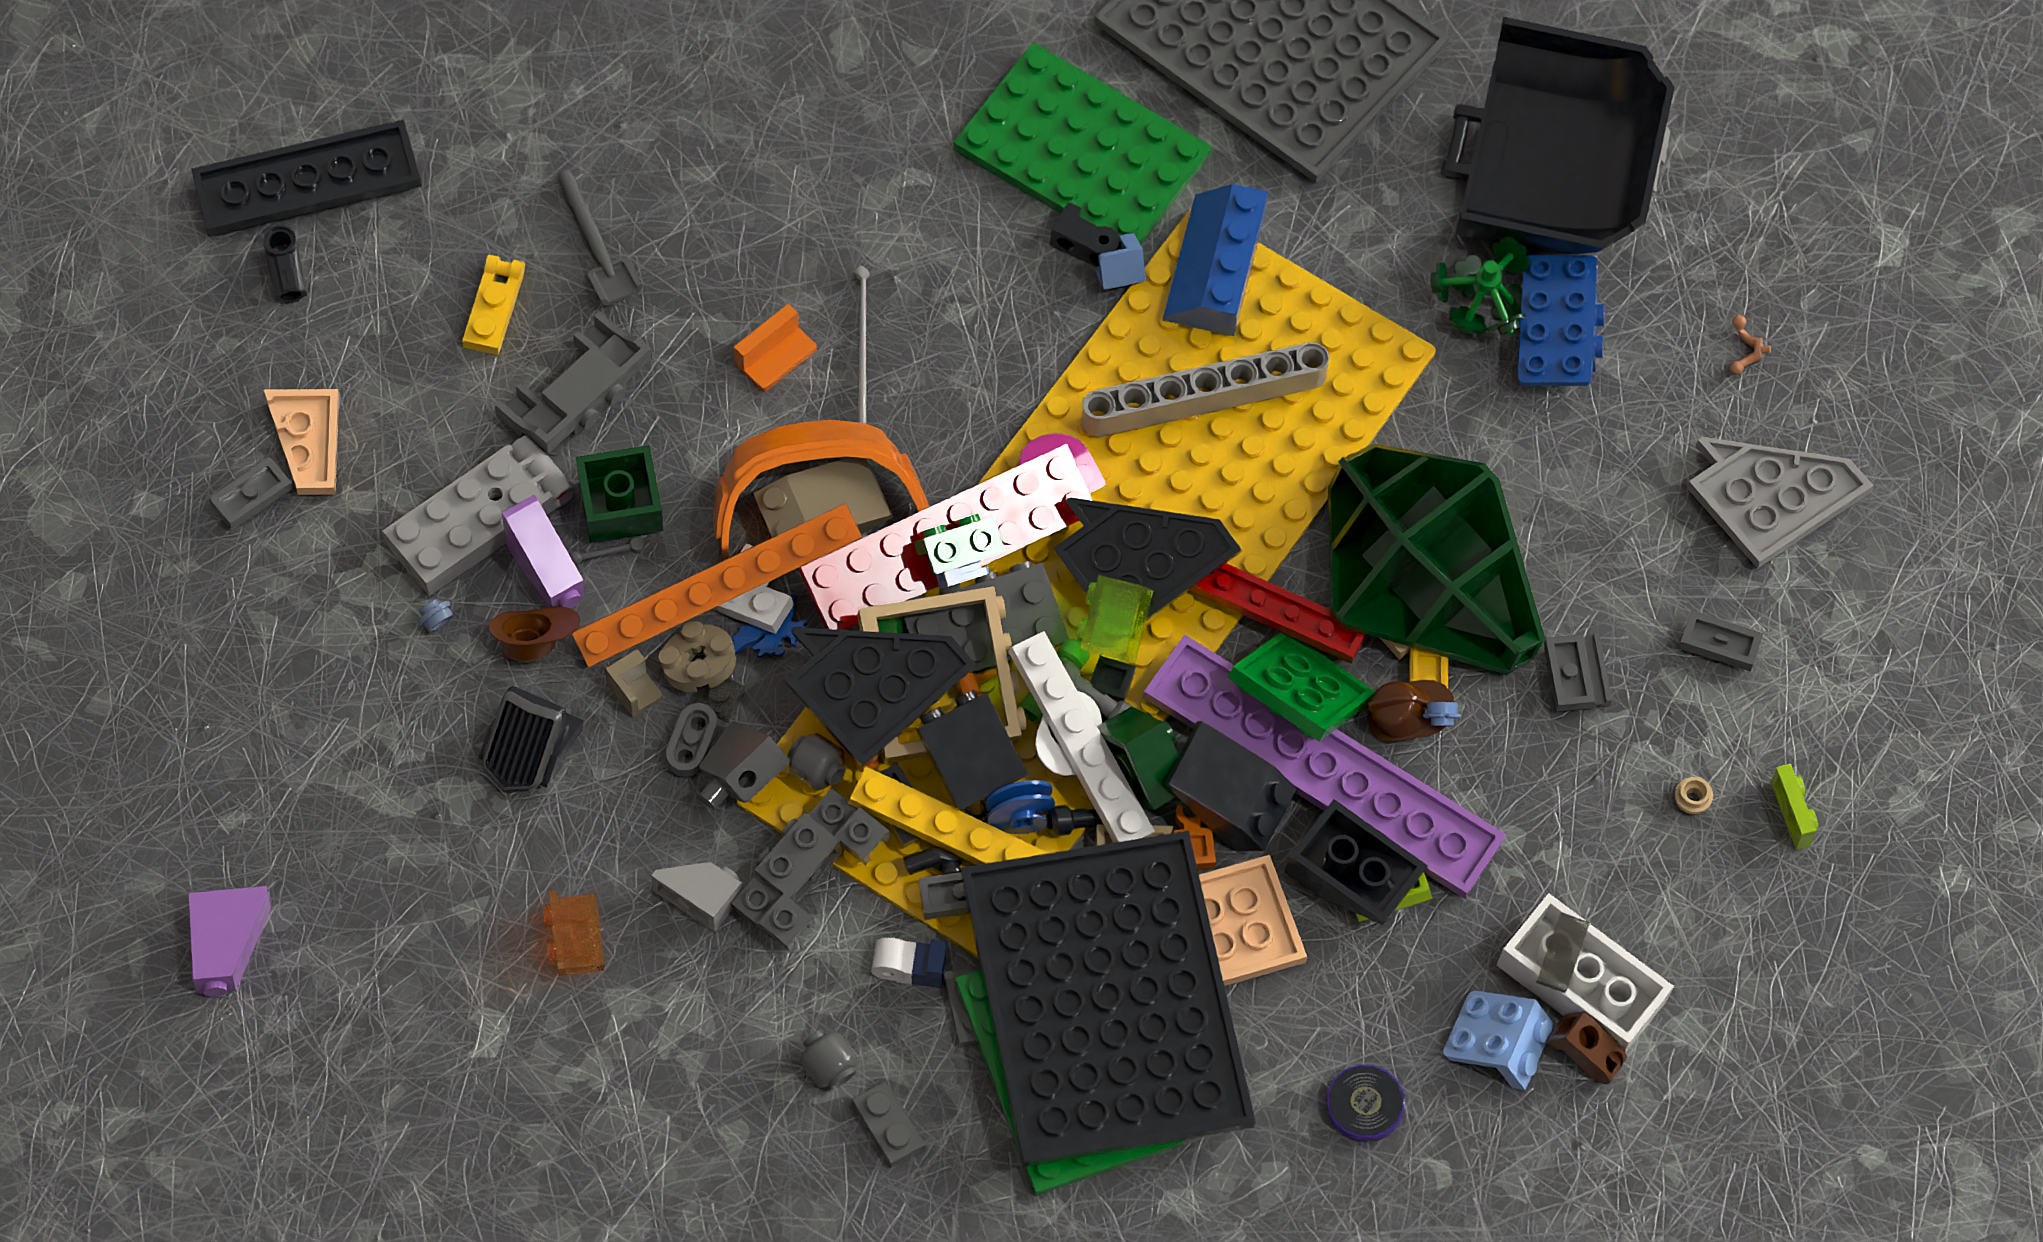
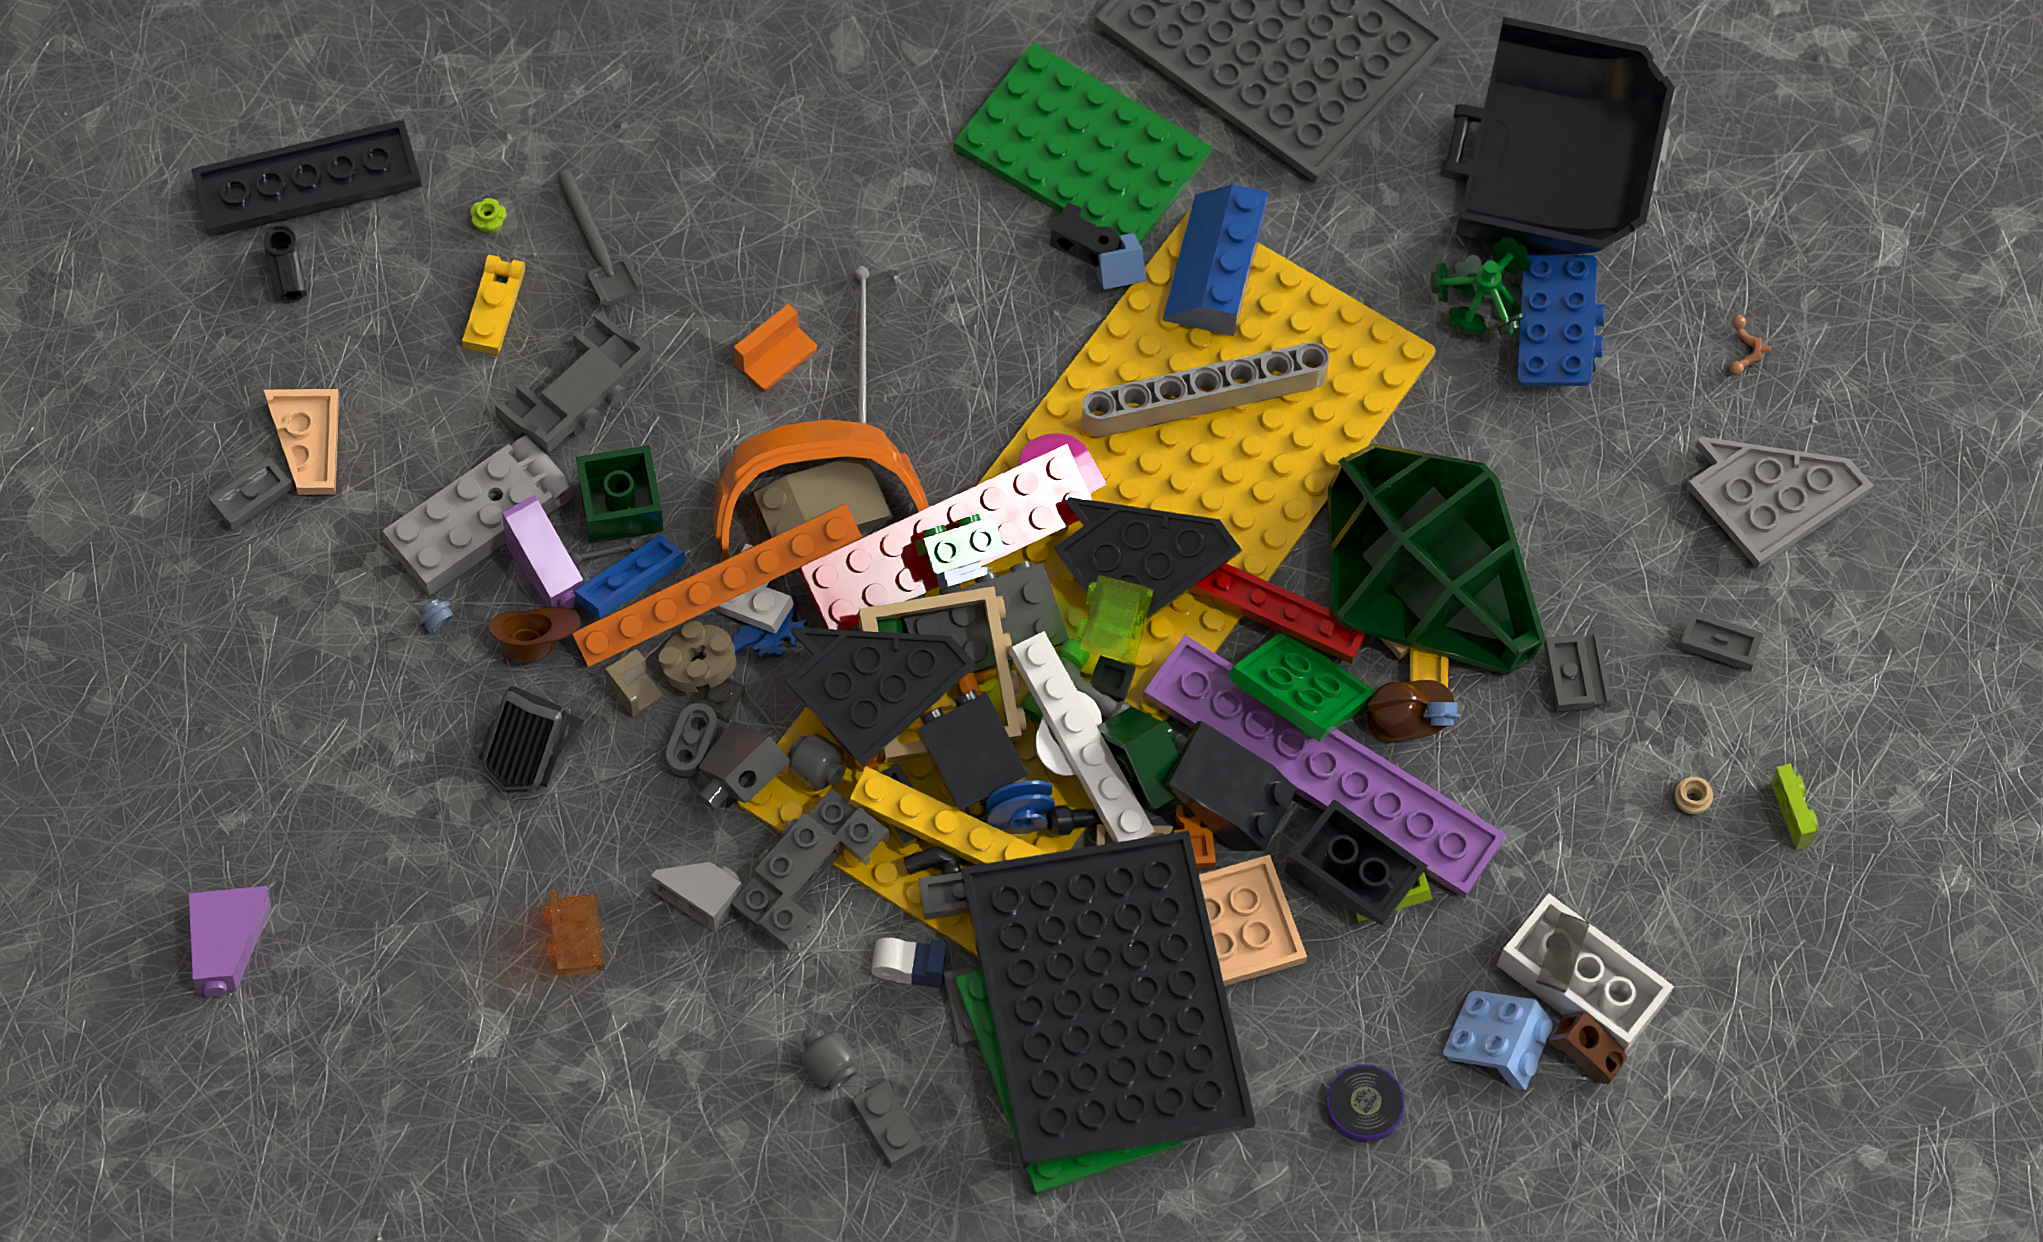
(489, 223): none -> lime plate
(629, 576): none -> blue plate

